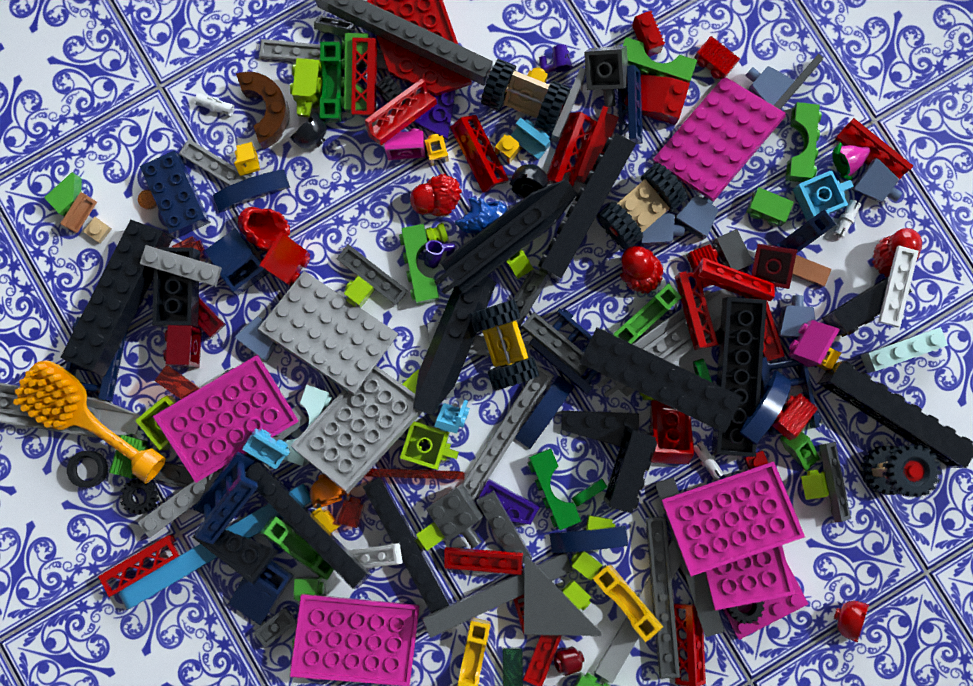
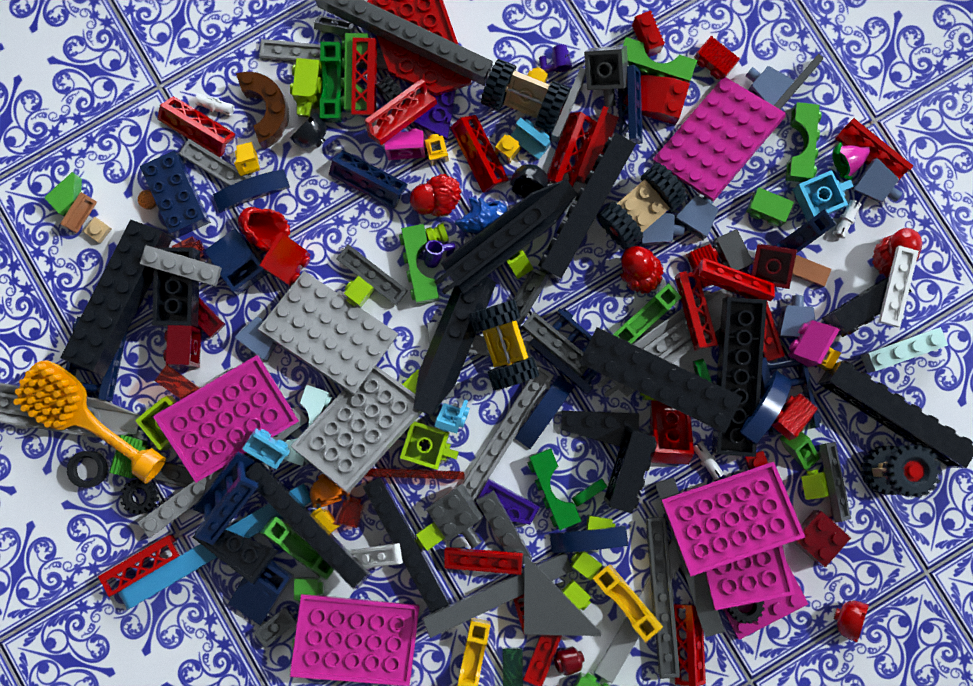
(193, 128): none -> red fence
(365, 180): none -> dark blue fence
(822, 538): none -> dark red brick

